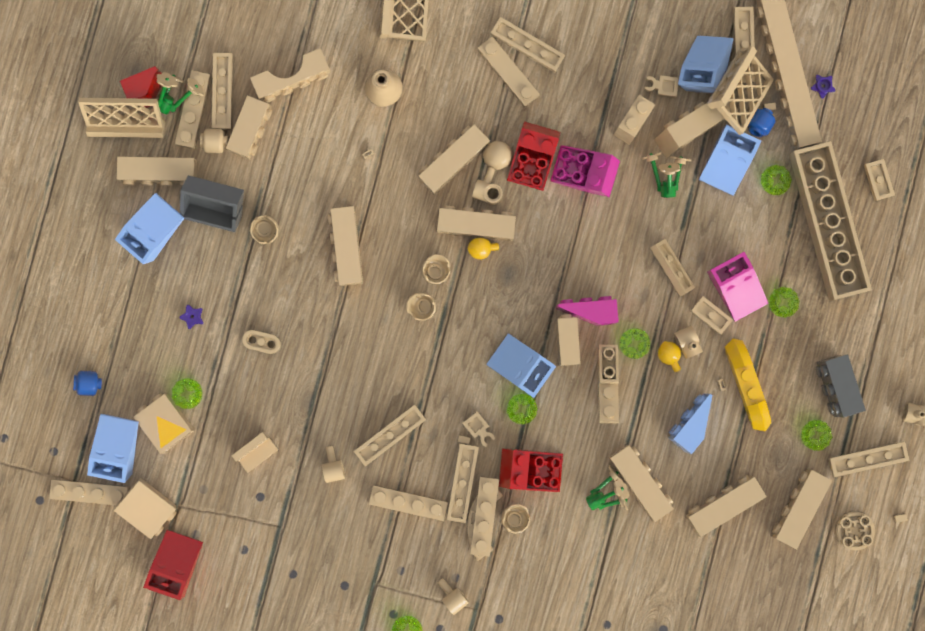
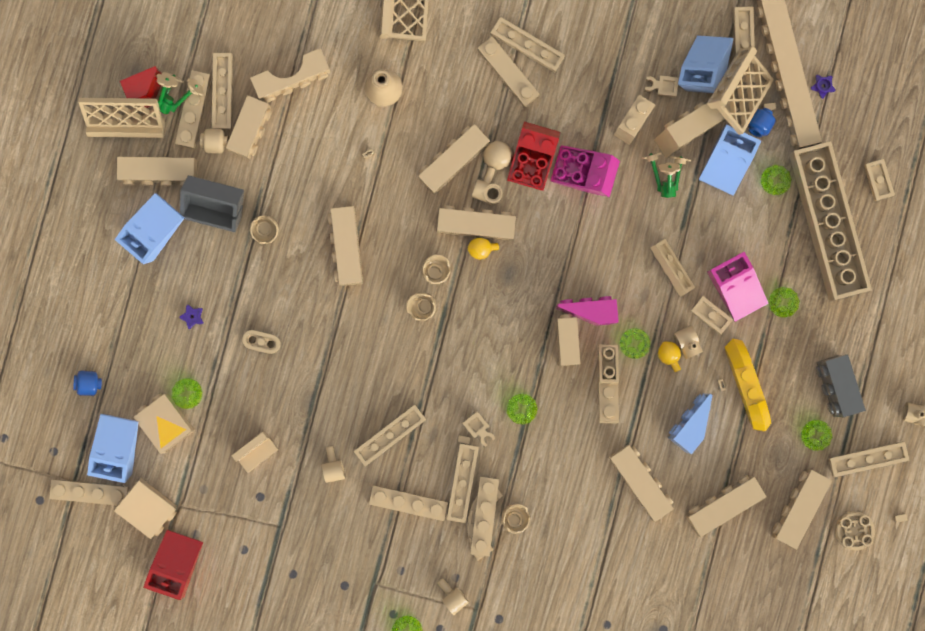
(521, 365): light blue slope -> none
(530, 470): red slope -> none
(598, 499): plant -> none

